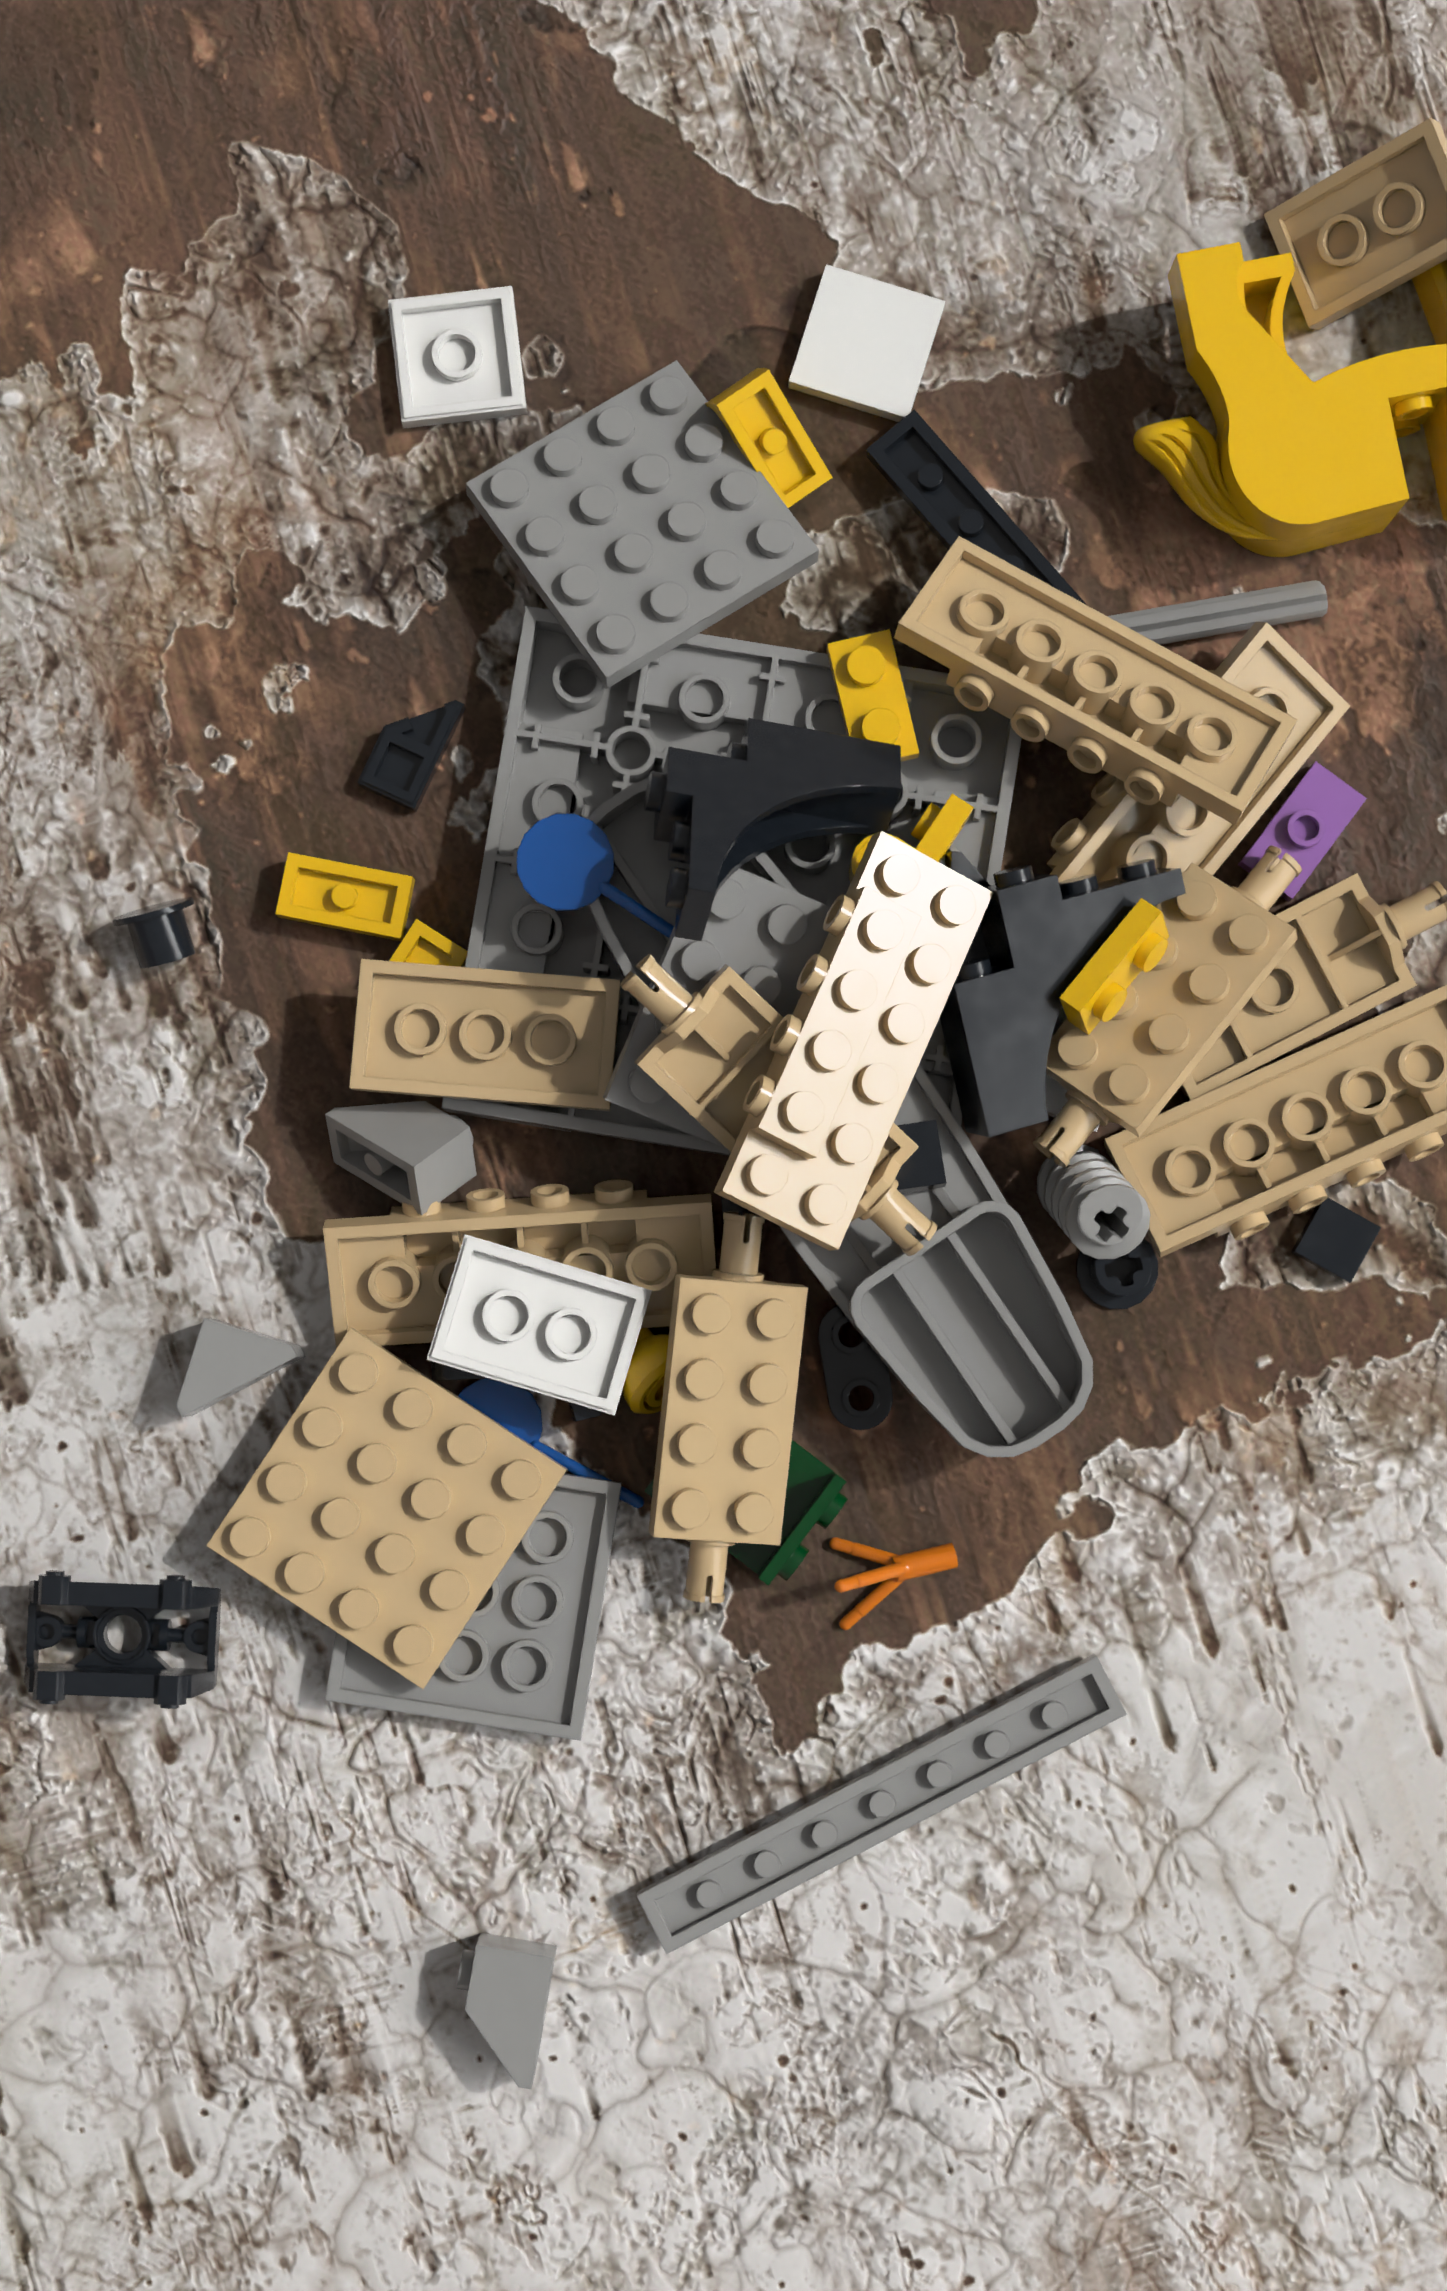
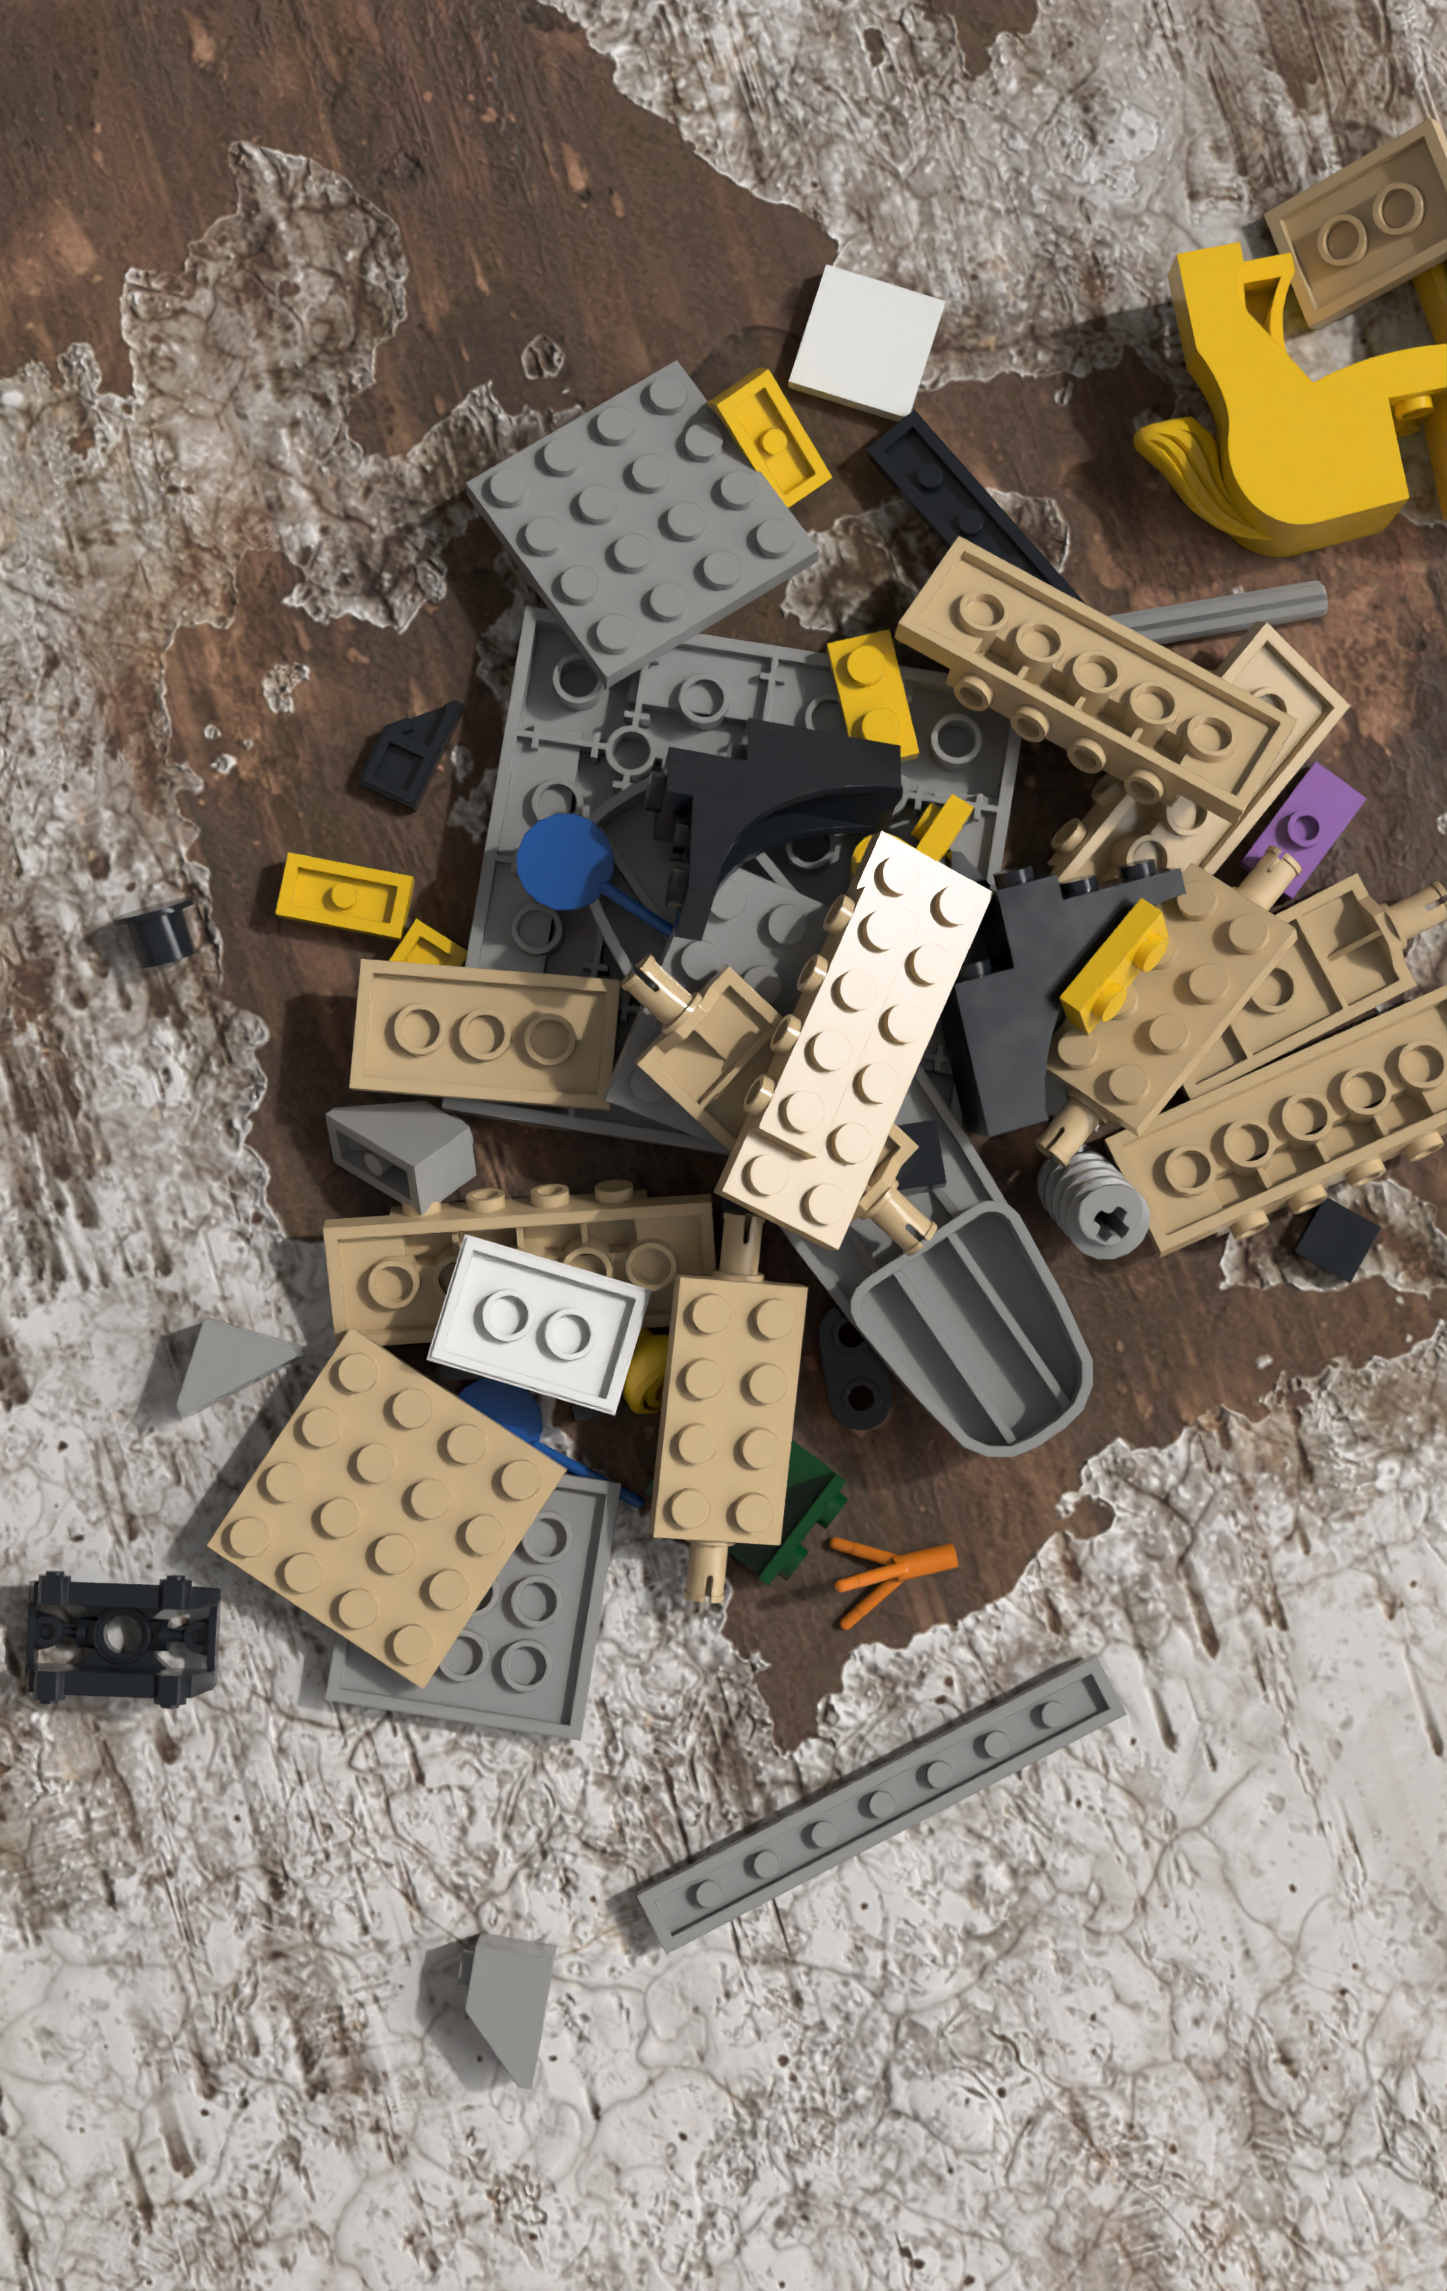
(457, 357): white tile -> none
(1119, 1281): black piece -> none

